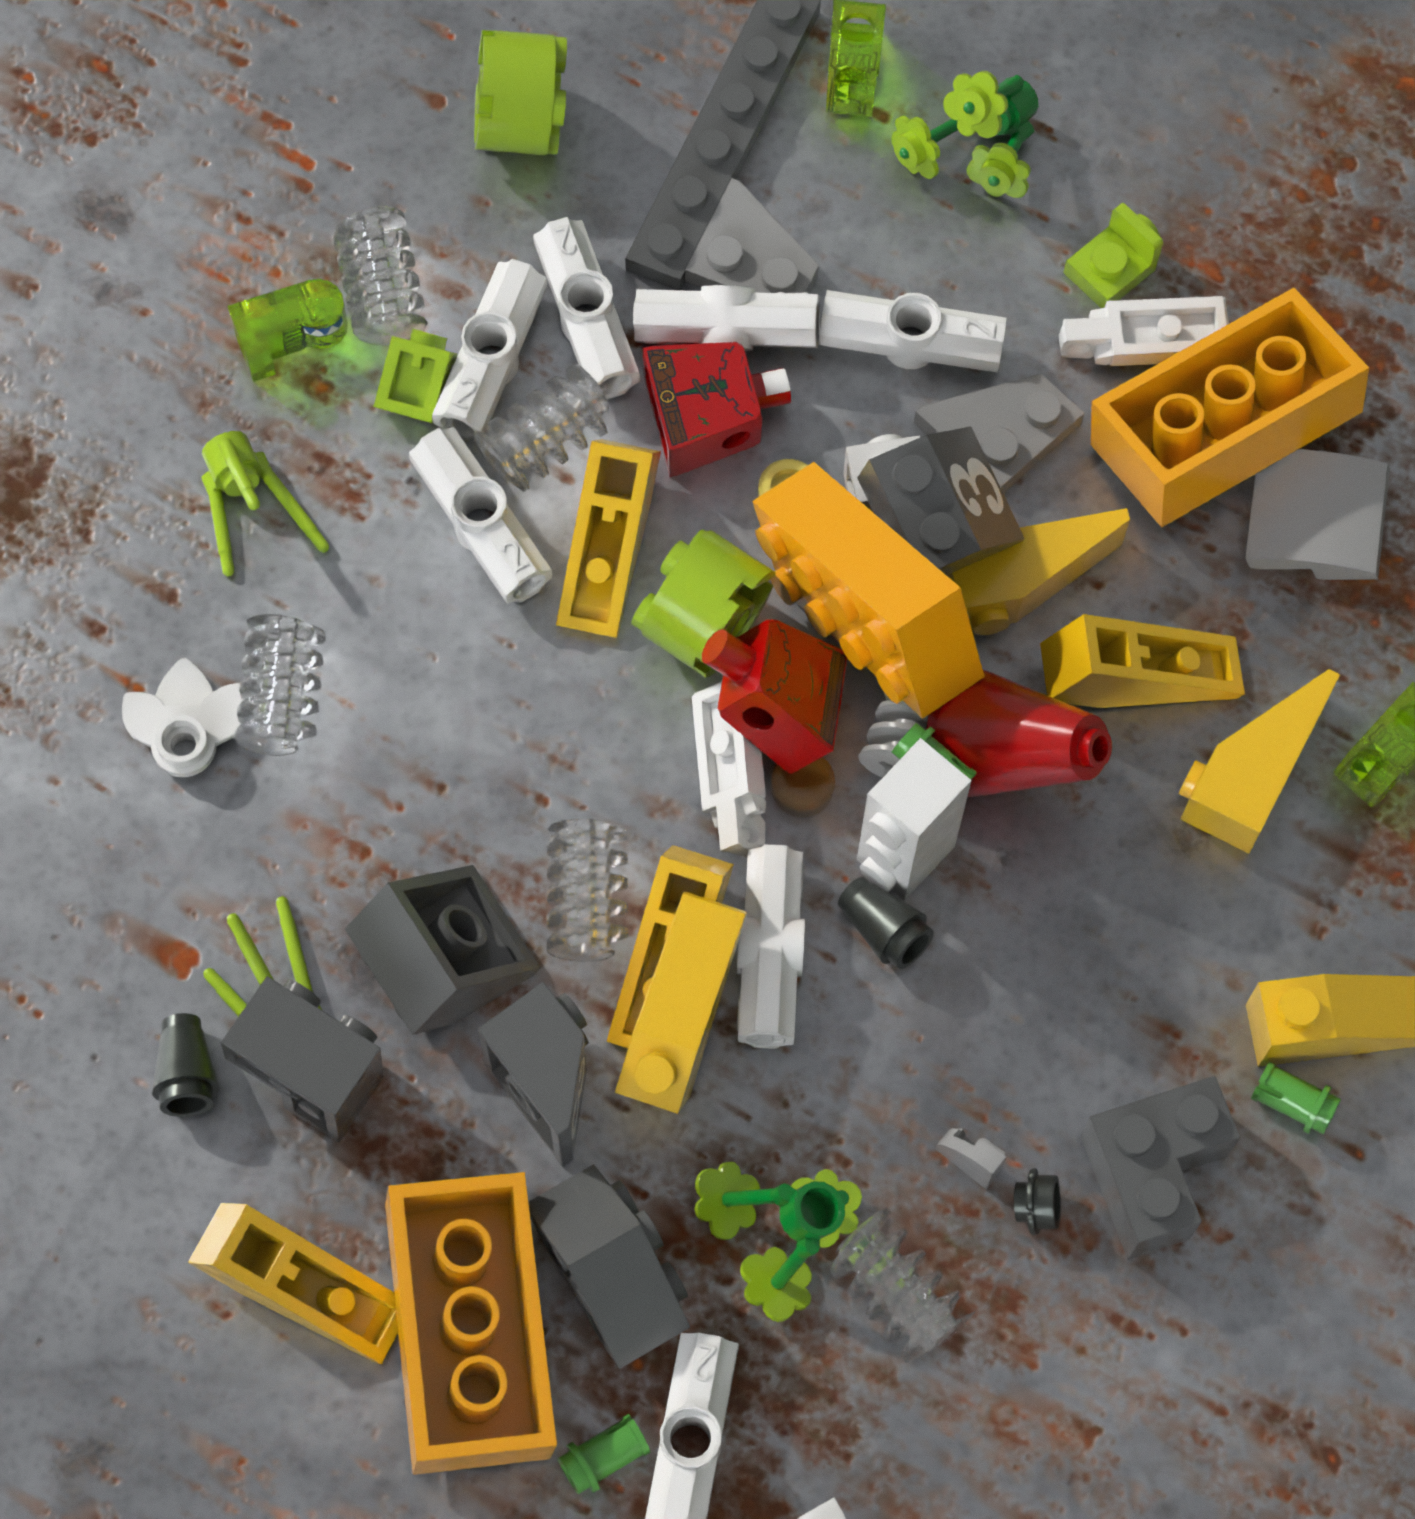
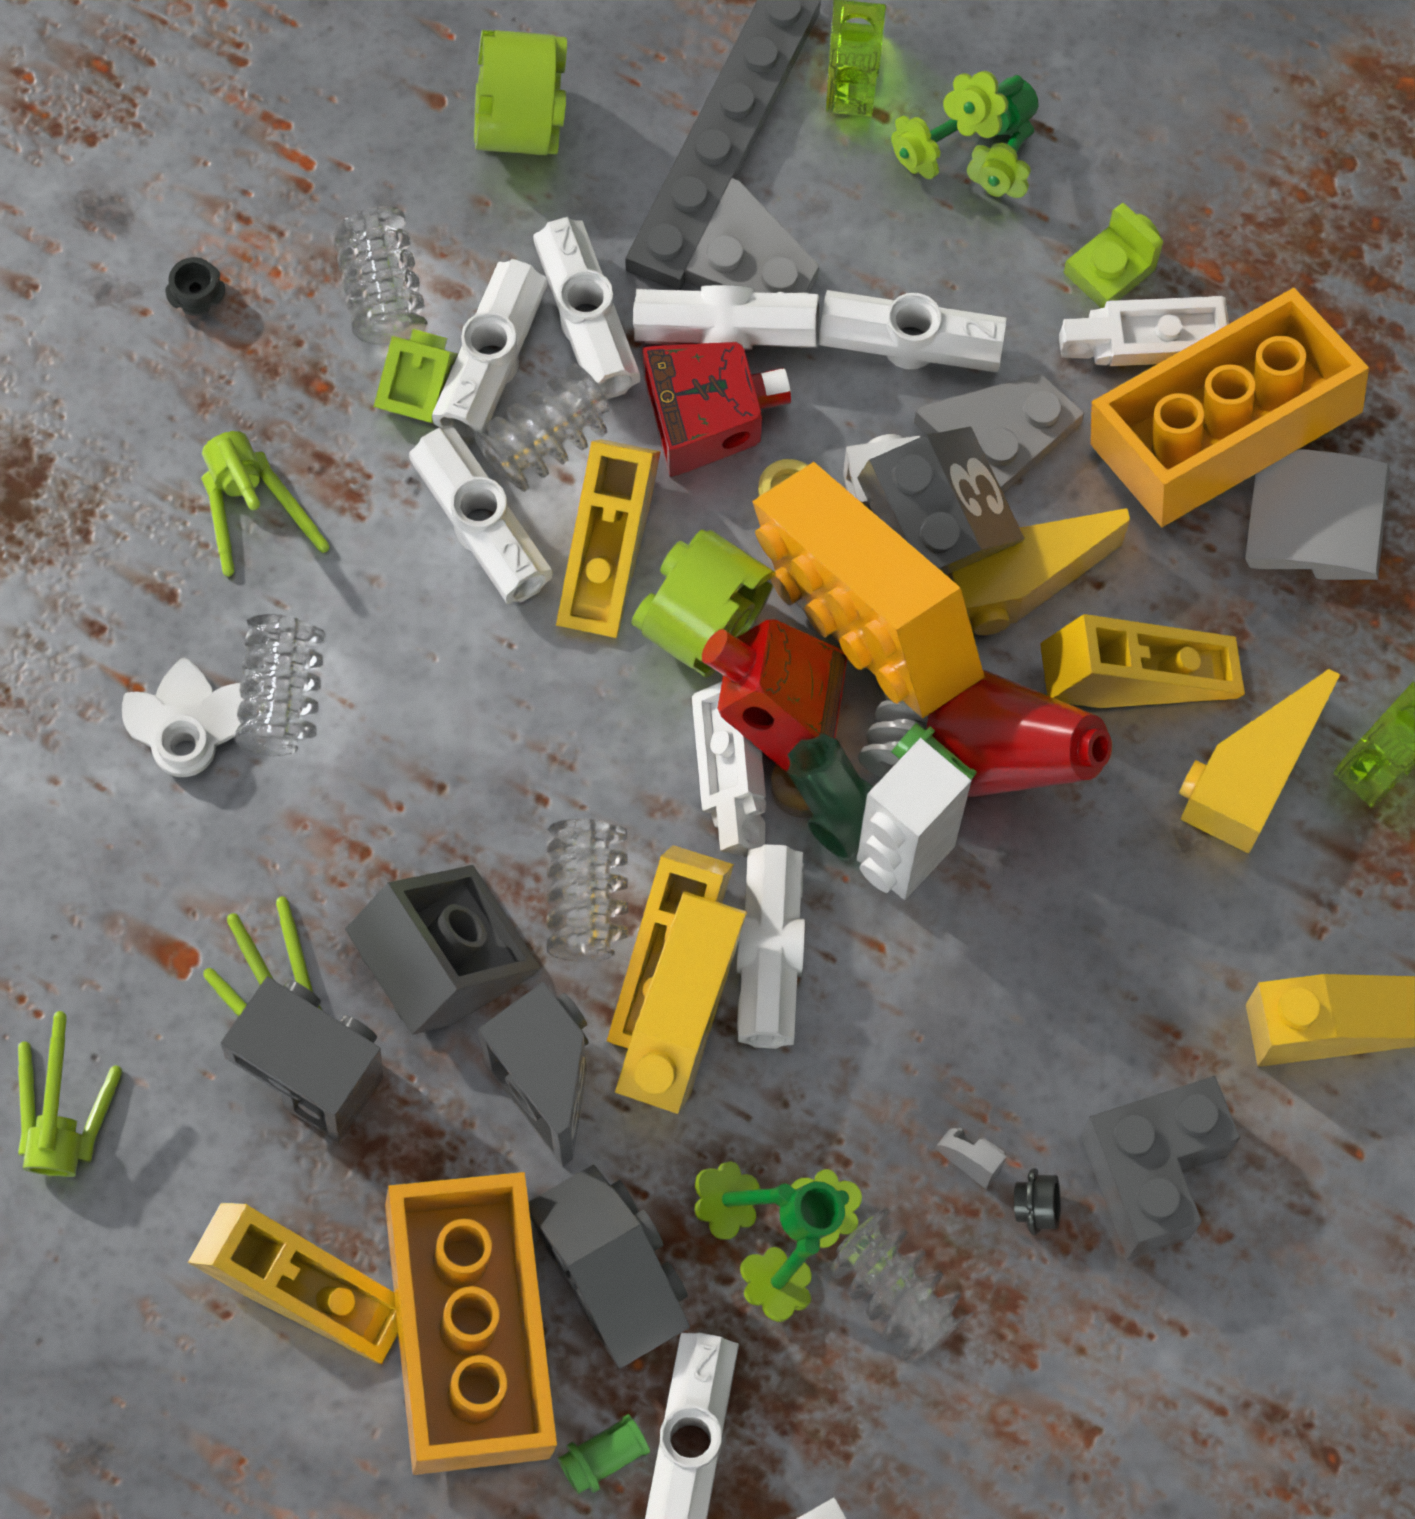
(51, 1141): none -> lime plant
(184, 1068): pearl dark grey cone -> none
(192, 273): none -> pearl dark grey plate
(288, 322): clear neon green leg -> none
(831, 792): none -> clear green piece
(886, 923): pearl dark grey cone -> none
(1296, 1098): bright green pin -> none

